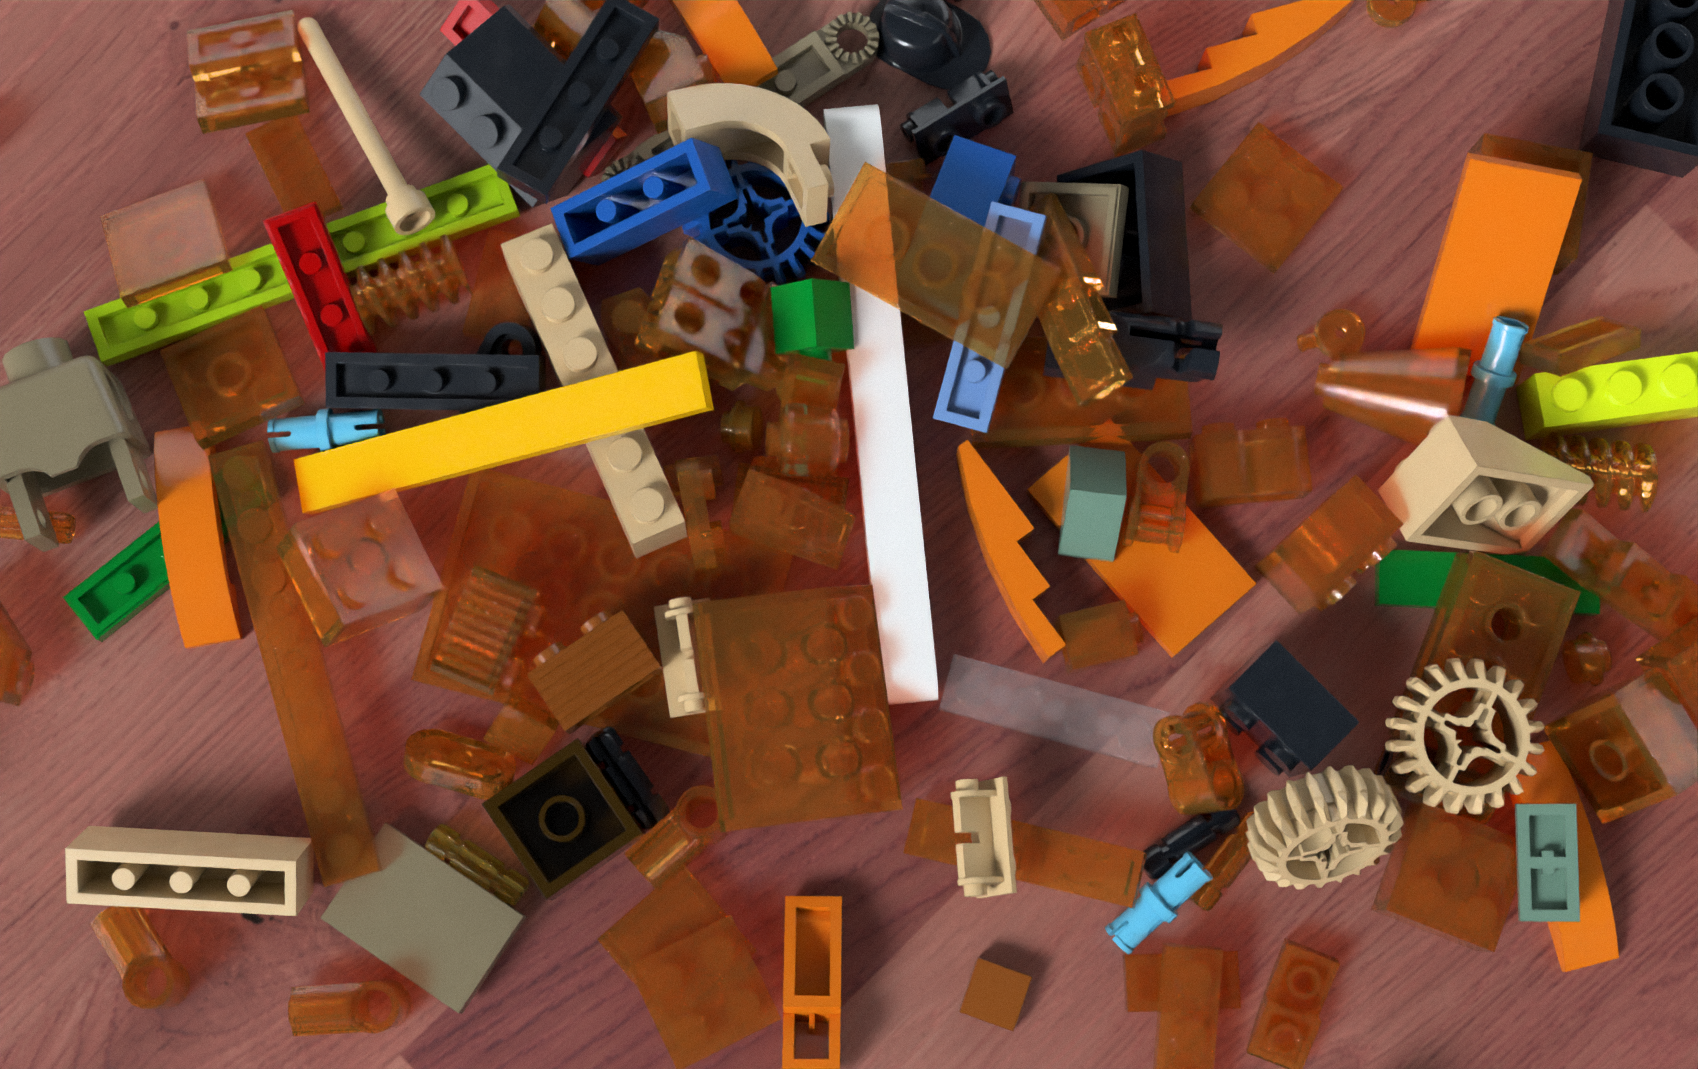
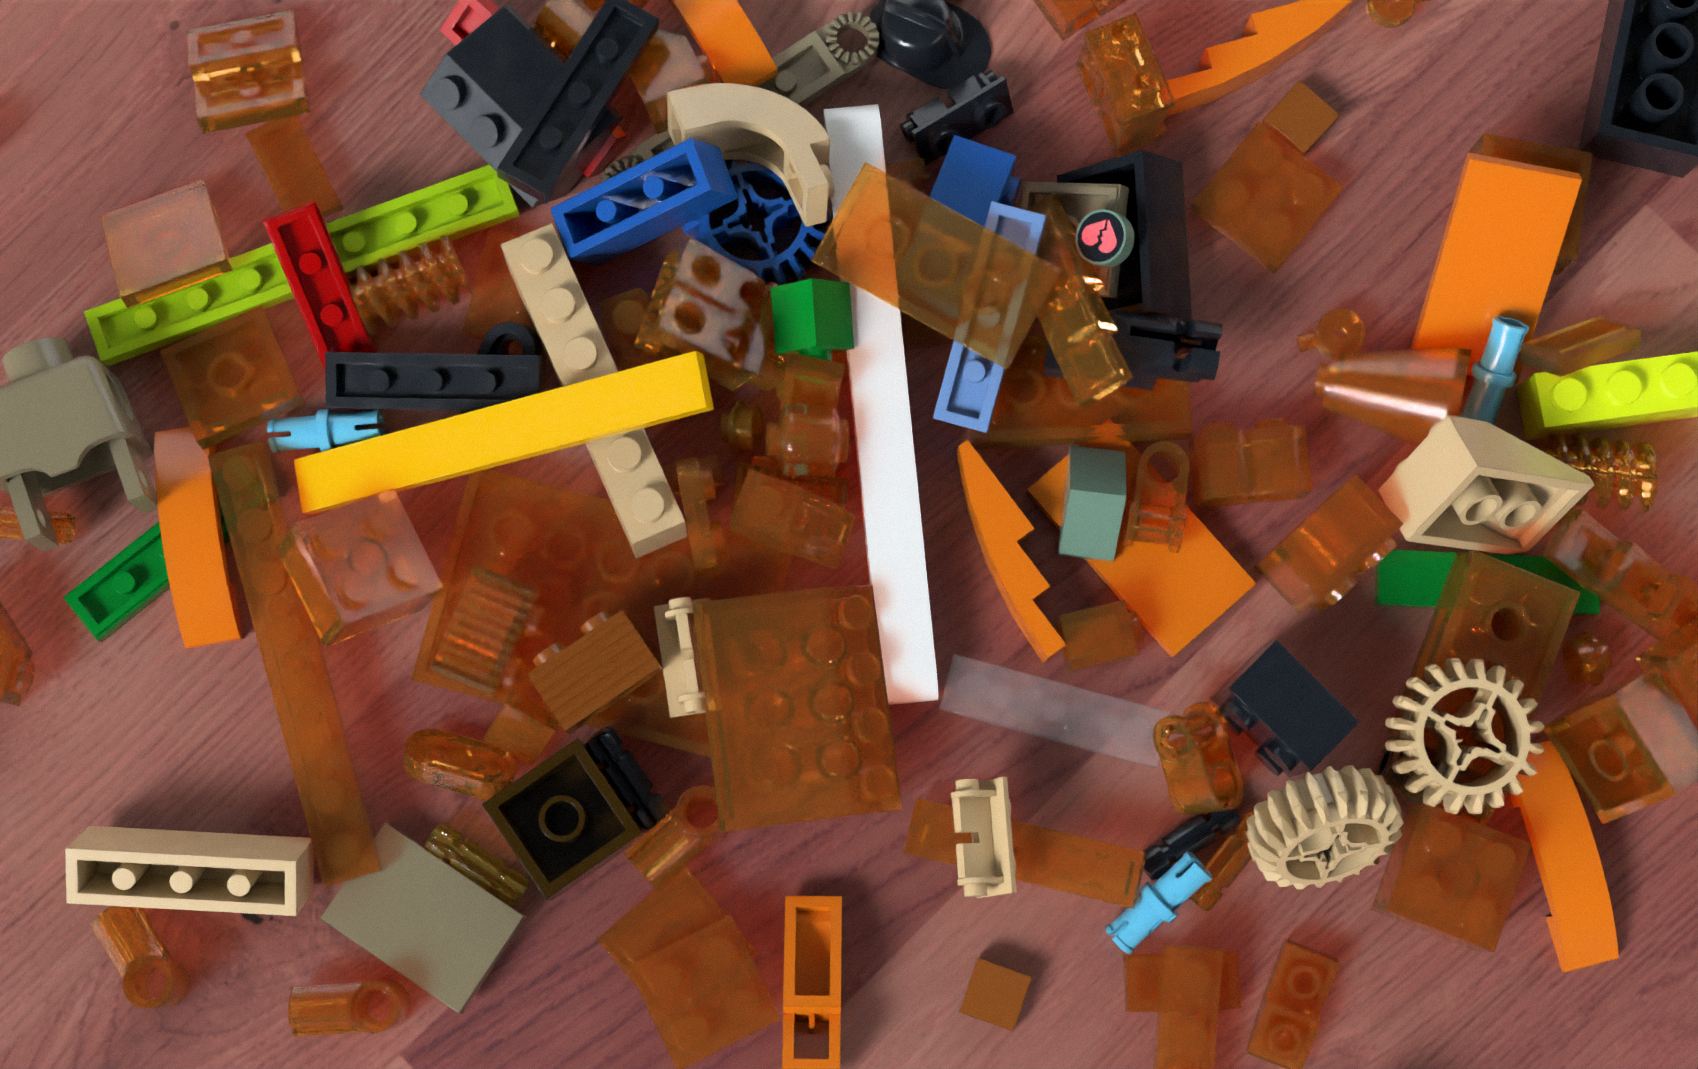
(406, 206): tan piece -> none
(1104, 238): none -> tile
(1300, 118): none -> dark orange tile
(1547, 862): sand green hinge -> none

